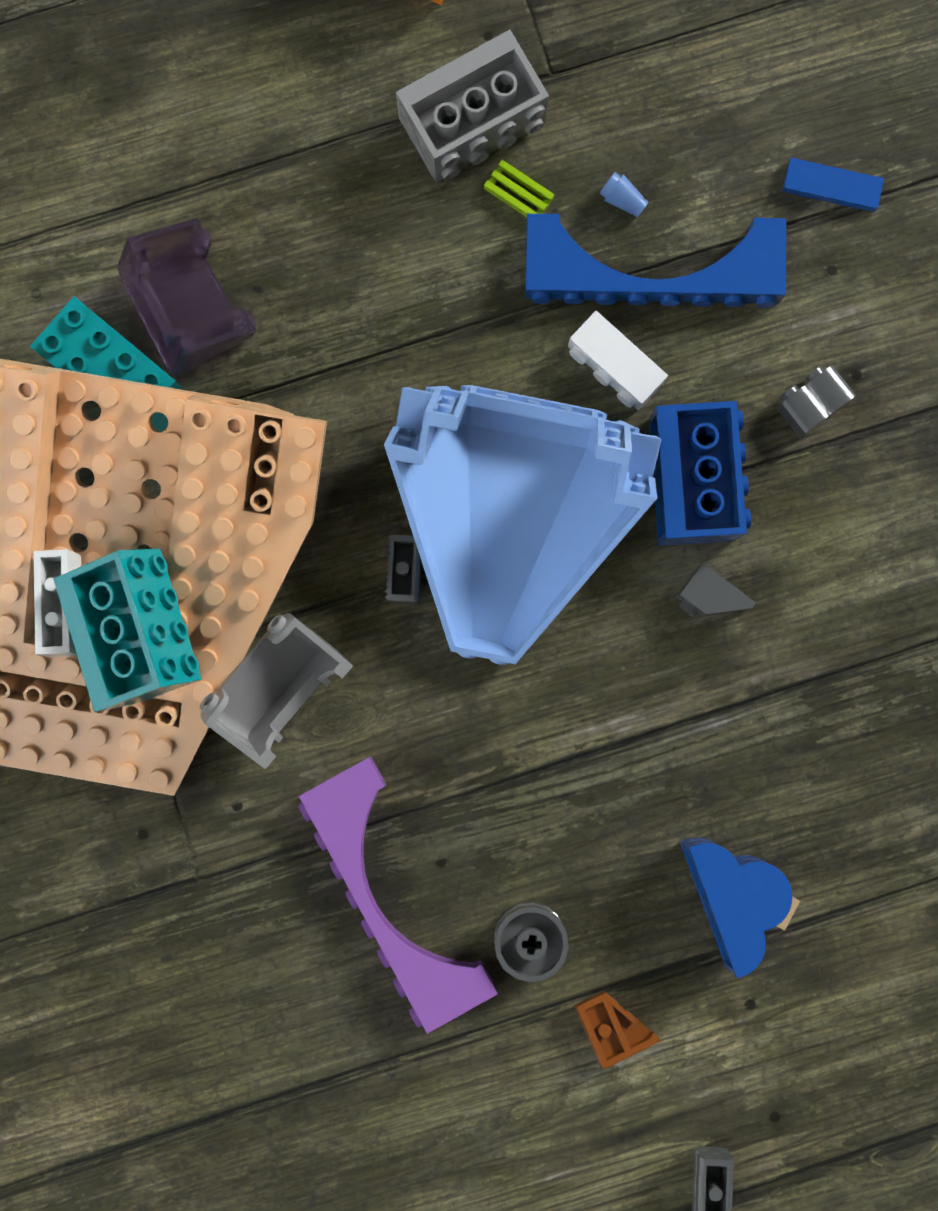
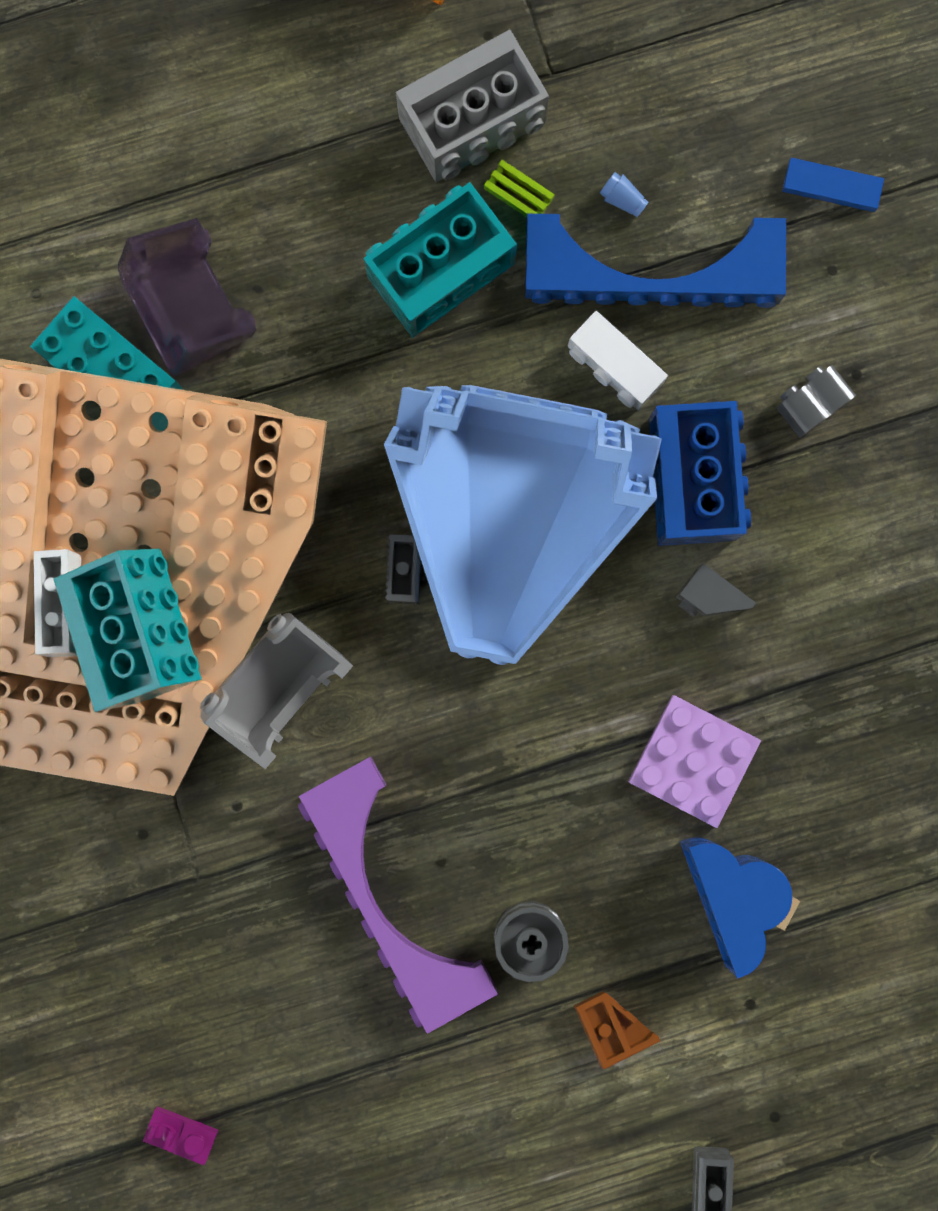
(180, 1135): none -> magenta plate
(440, 259): none -> teal brick
(694, 761): none -> lavender plate

